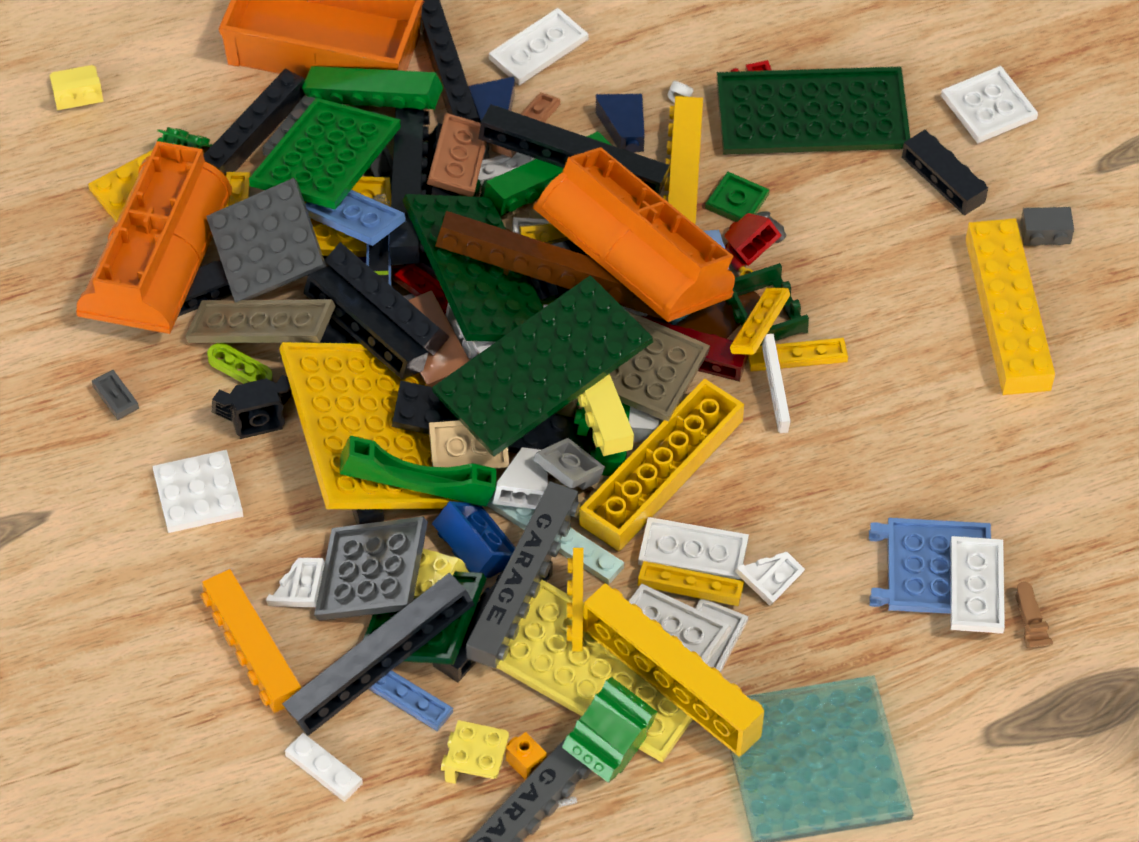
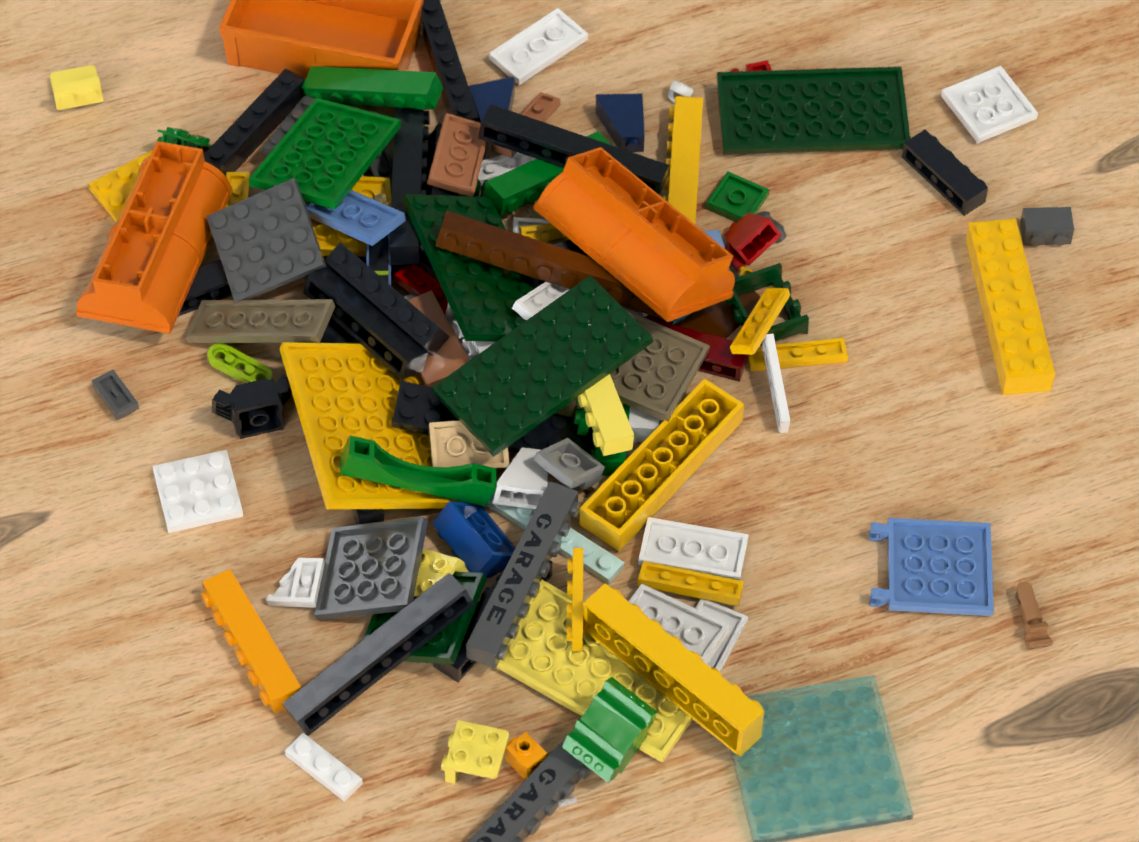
(413, 700): medium blue tile -> none
(538, 299): none -> white plate
(770, 575): white wing -> none
(977, 584): white plate -> none

